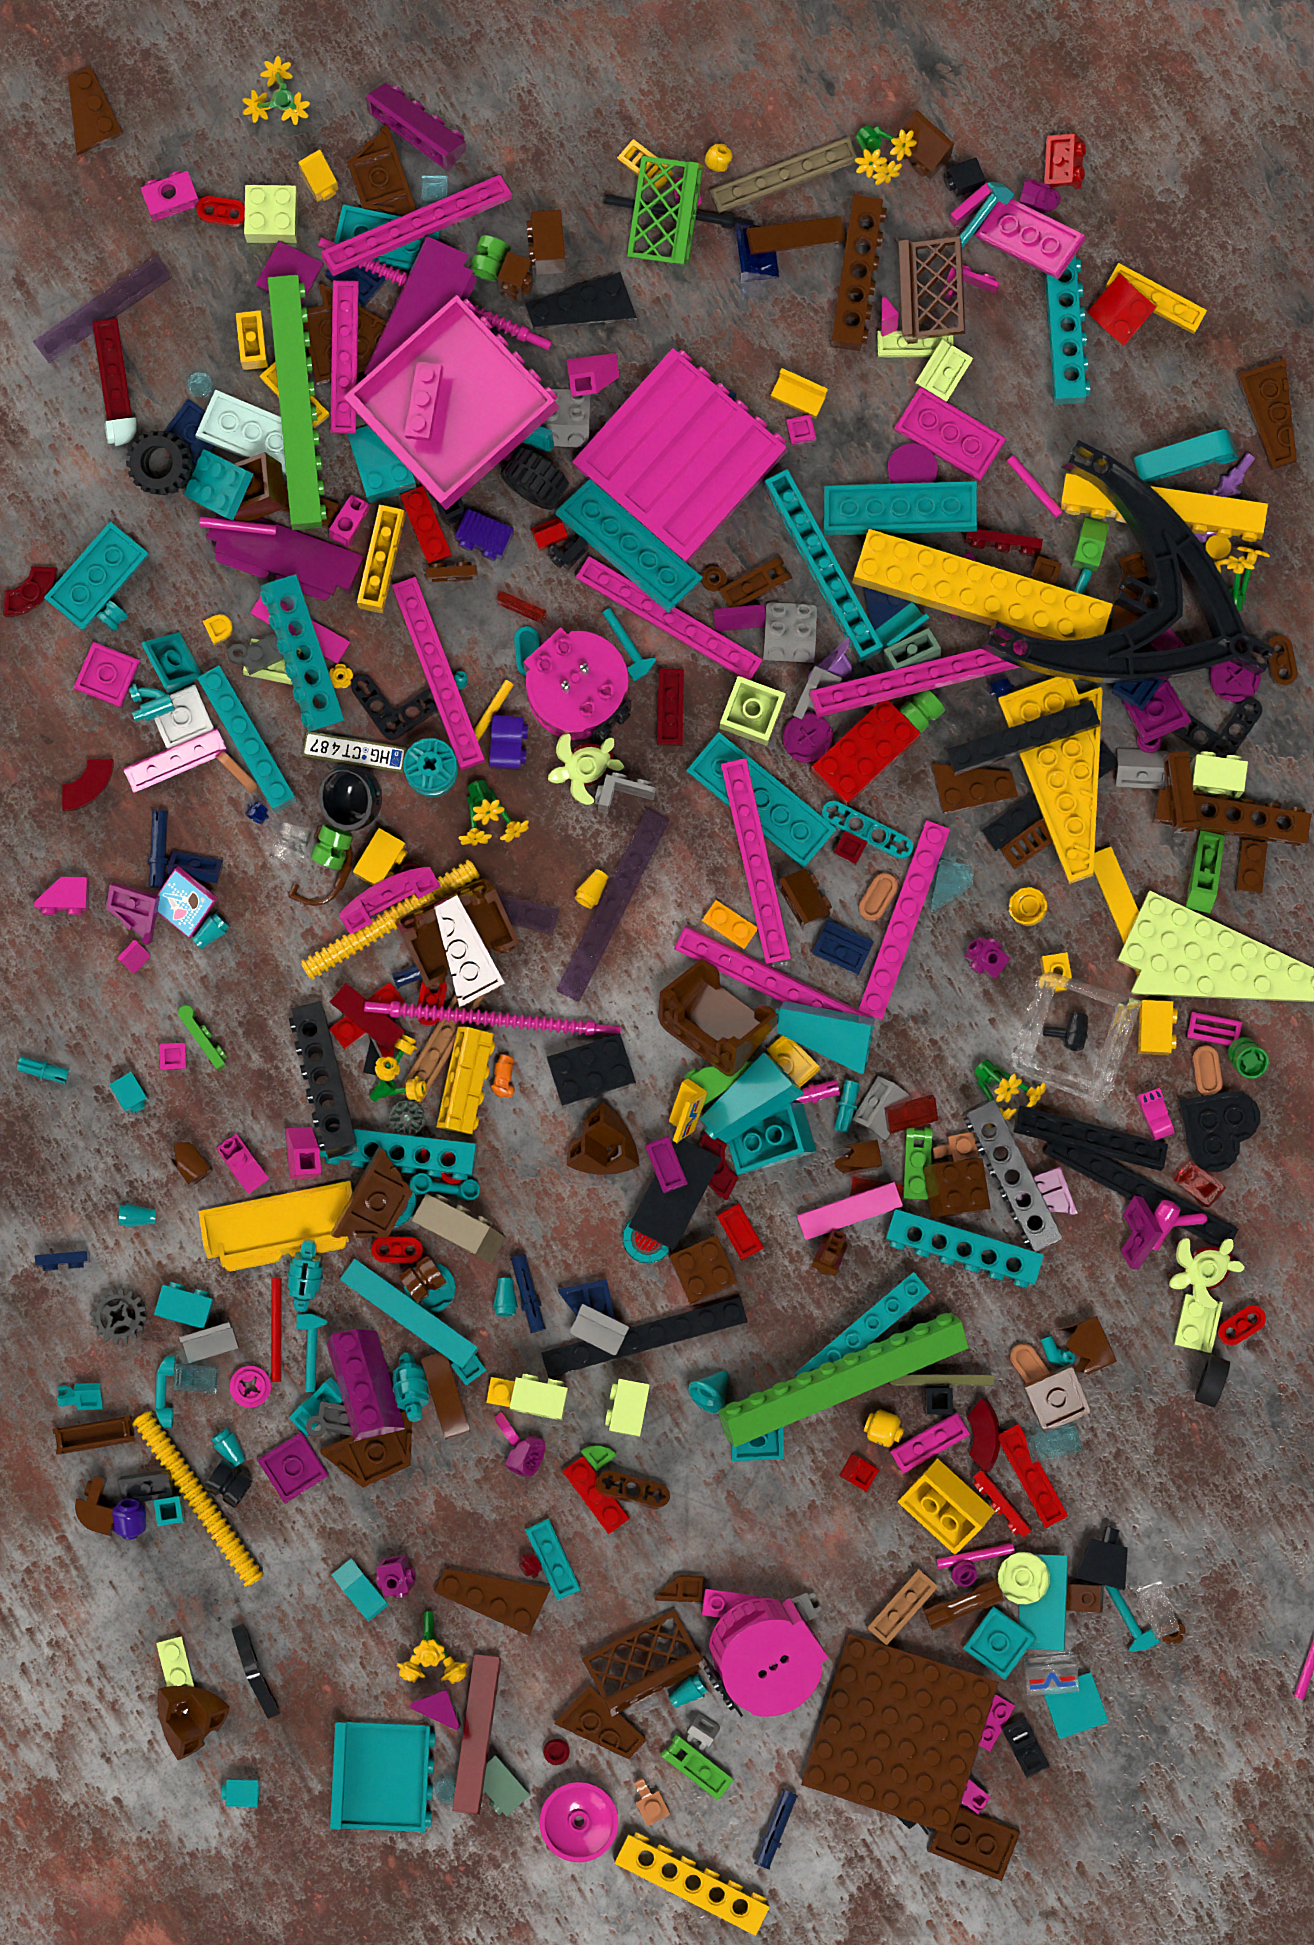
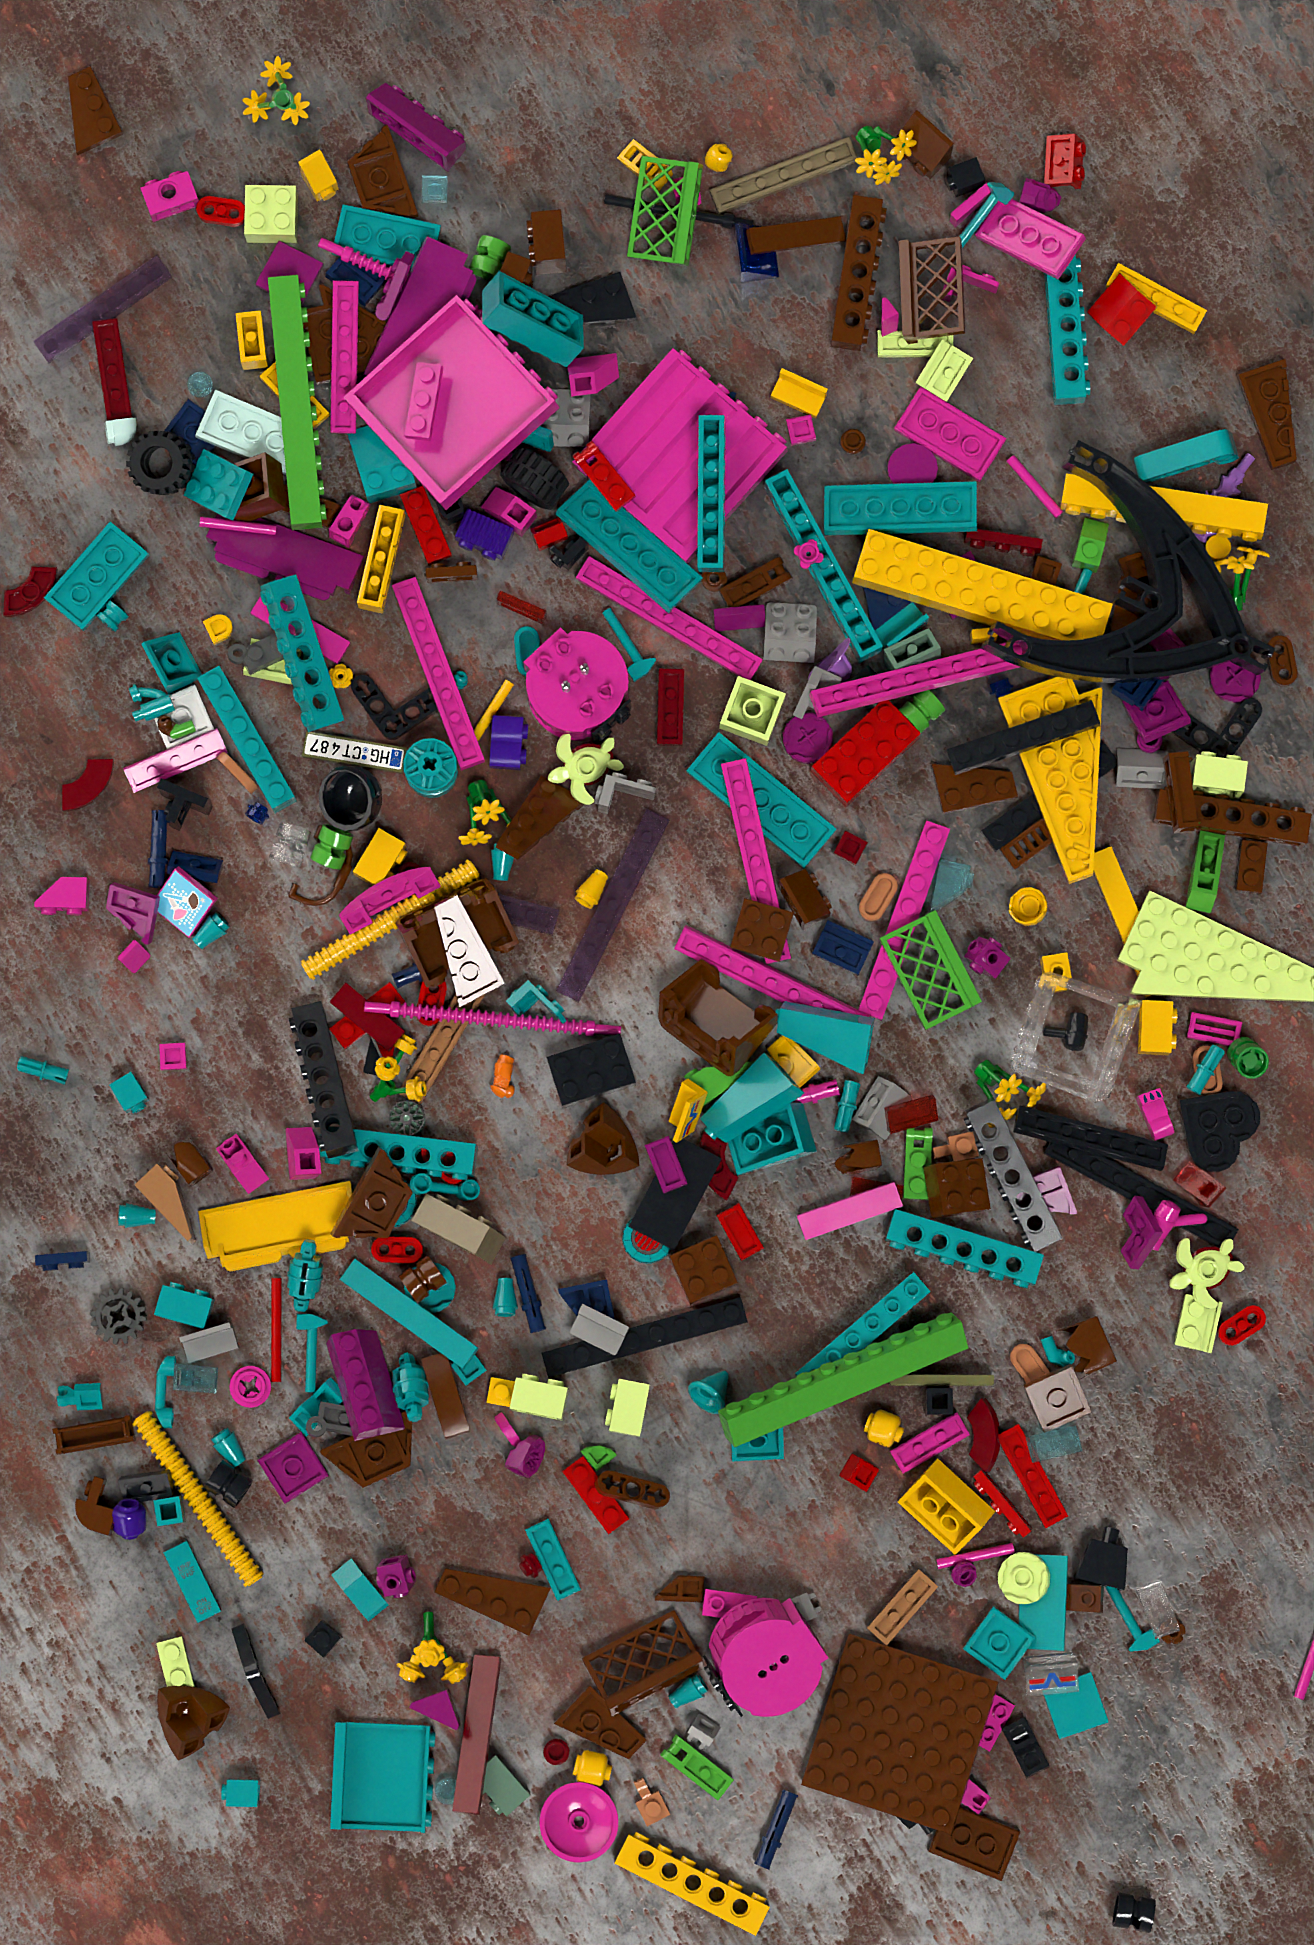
(107, 674): dark pink tile -> none
(165, 1194): none -> medium nougat slope
(174, 729): none -> arm
(182, 801): none -> black bracket
(192, 1581): none -> teal tile
(202, 1037): bright green plate -> none
(323, 1638): none -> black brick
(393, 287): none -> magenta hinge
(416, 225): dark pink plate -> none
(465, 1080): yellow brick -> none
(501, 864): none -> teal cone
(510, 510): none -> dark pink slope
(528, 995): none -> teal bracket
(532, 319): none -> teal brick
(538, 816): none -> reddish brown wing
(592, 1768): none -> yellow head
(604, 477): none -> red plate
(711, 493): none -> teal brick
(729, 924): light orange plate -> none
(762, 929): none -> reddish brown plate
(806, 561): none -> dark pink plate
(830, 1253): reddish brown hips -> none
(852, 441): none -> reddish brown plate
(869, 826): teal beam -> none
(946, 1612): reddish brown axle -> none
(952, 966): none -> bright green fence
(981, 635): none -> yellow tile
(1134, 1912): none -> black wheel
(1206, 1069): none -> teal axle
(1212, 1381): black tyre -> none

